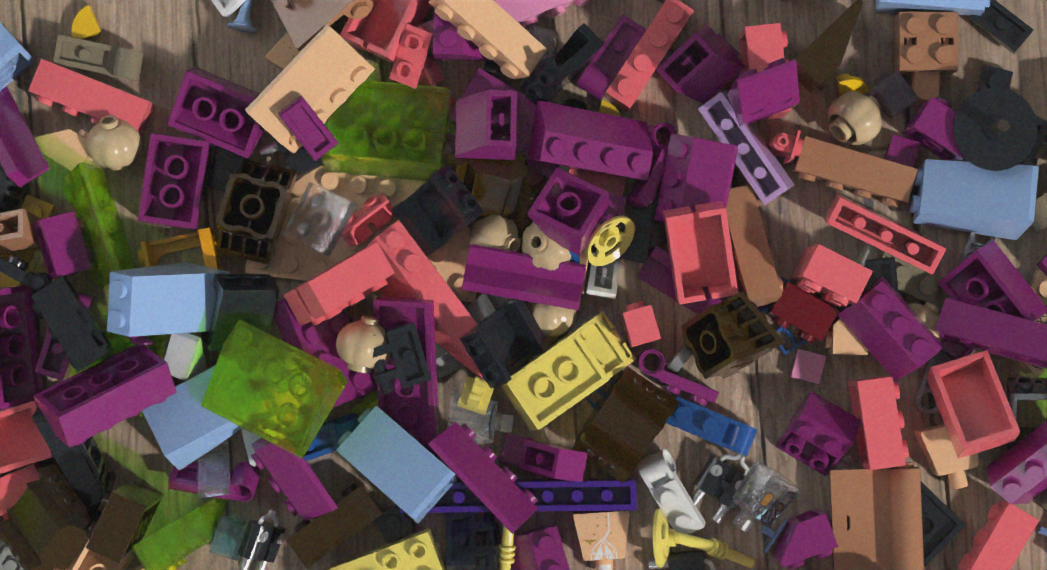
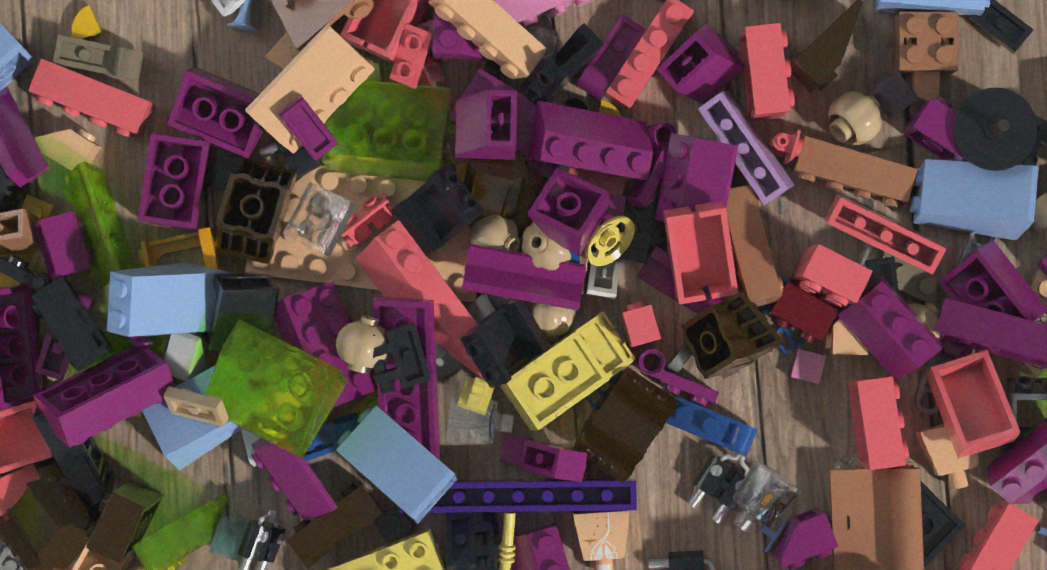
(114, 143): tan plant -> none
(196, 406): none -> tan plate
(214, 471): clear tile -> none
(242, 481): magenta plate -> none
(340, 286): coral piece -> none
(483, 477): magenta slope -> none
(665, 538): light yellow dish -> none
(670, 494): white plate -> none
(765, 92): magenta slope -> none
(819, 433): magenta slope -> none
(848, 83): yellow tile -> none
(902, 150): magenta tile -> none
(994, 77): black plate -> none

